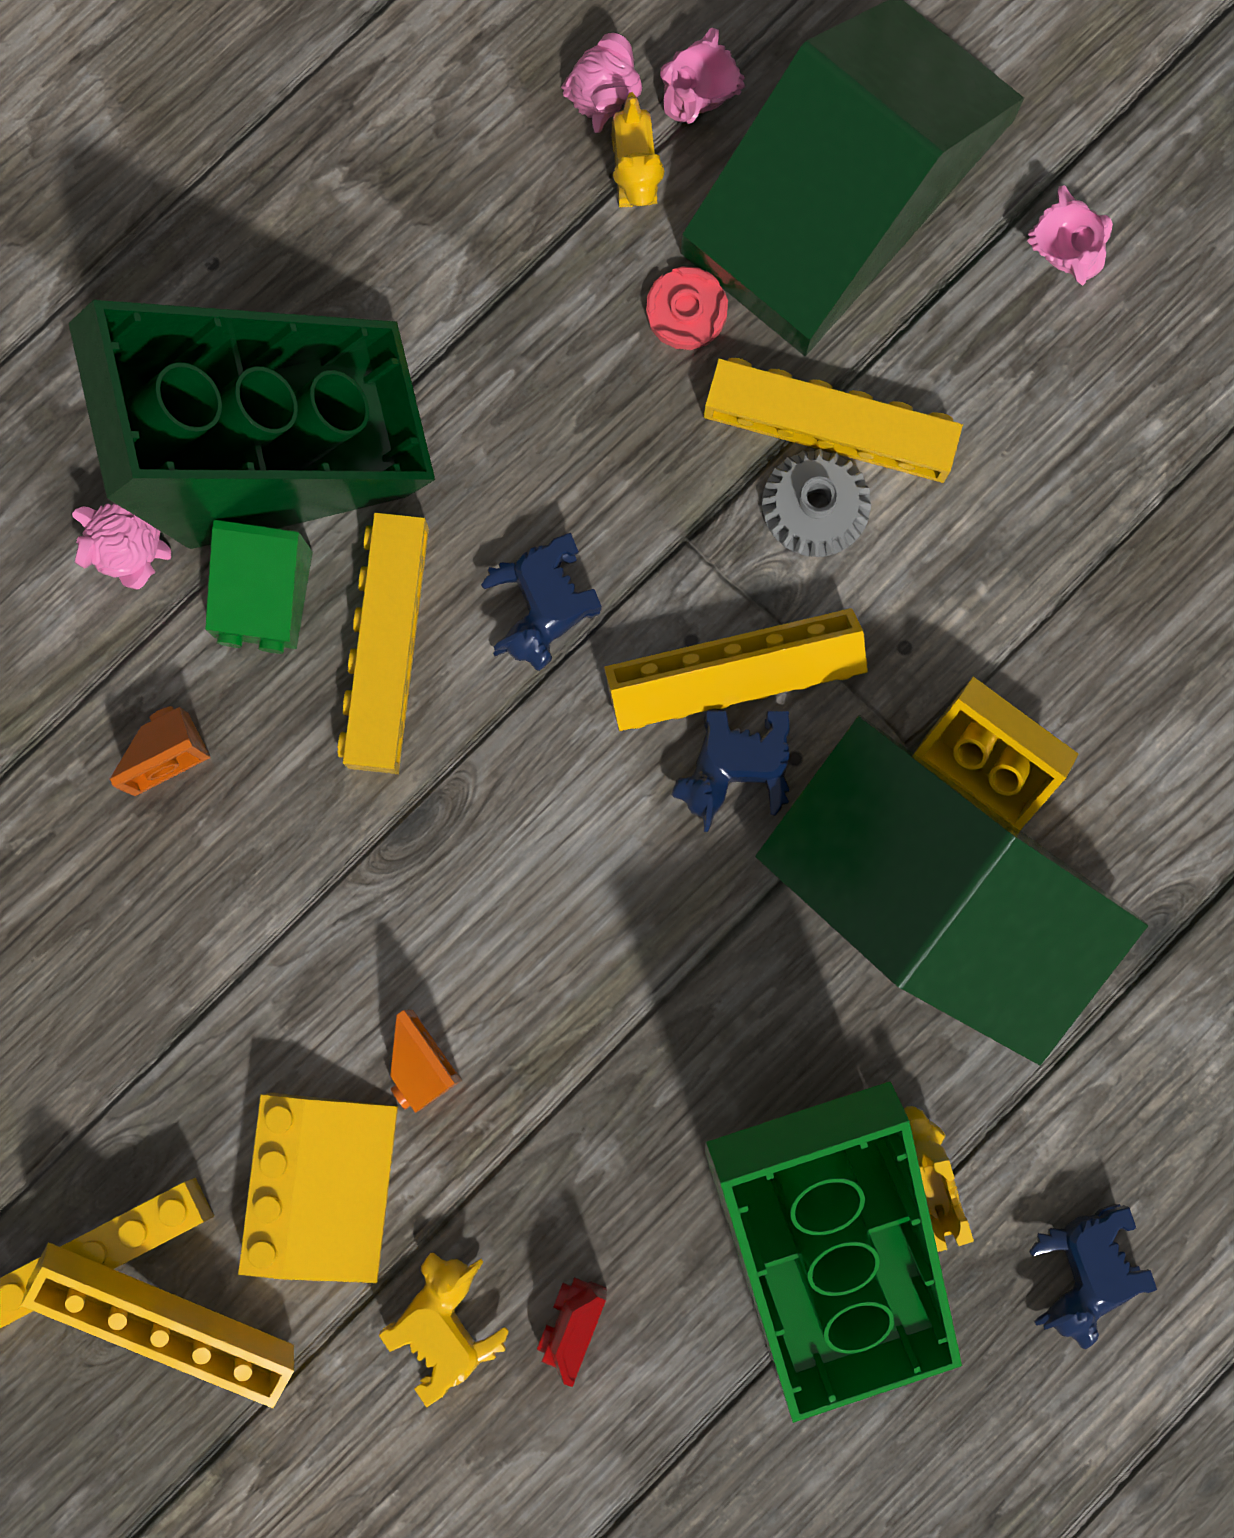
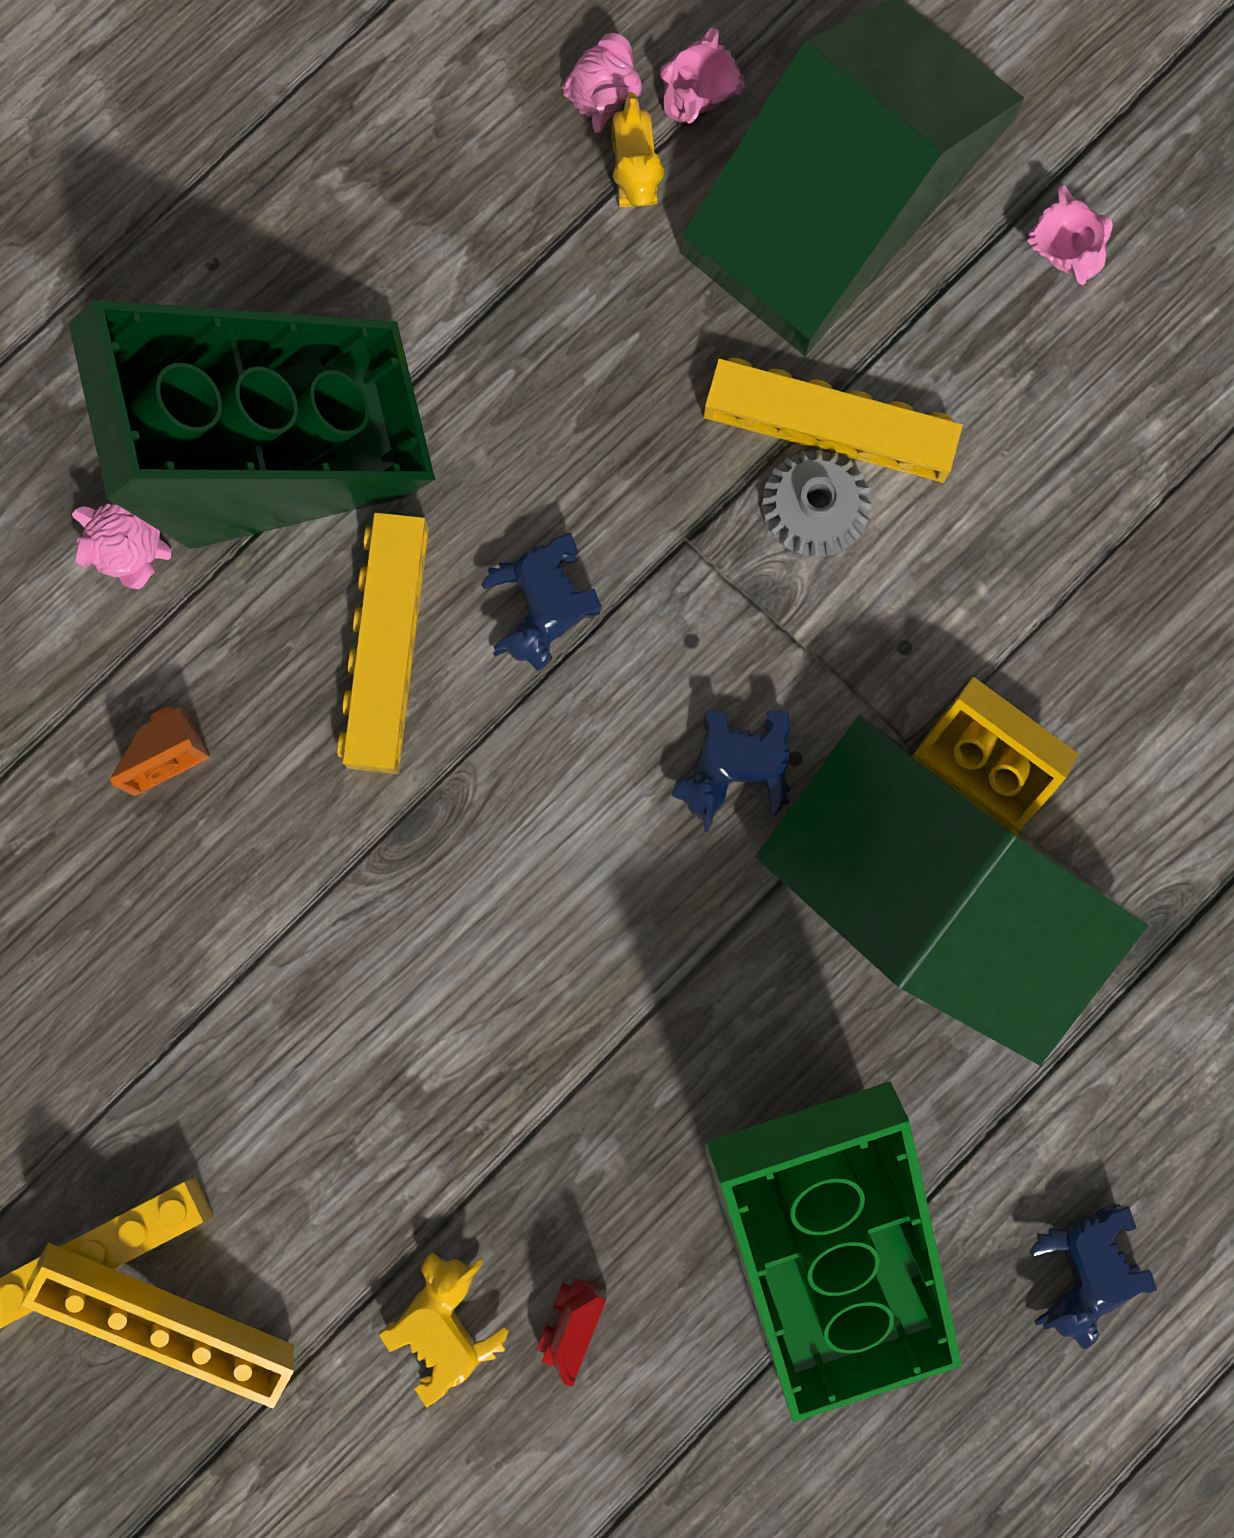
(256, 586): green slope -> none
(318, 1189): yellow slope -> none
(418, 1064): orange slope -> none
(686, 308): coral tile -> none
(736, 669): yellow brick -> none
(938, 1181): yellow animal -> none

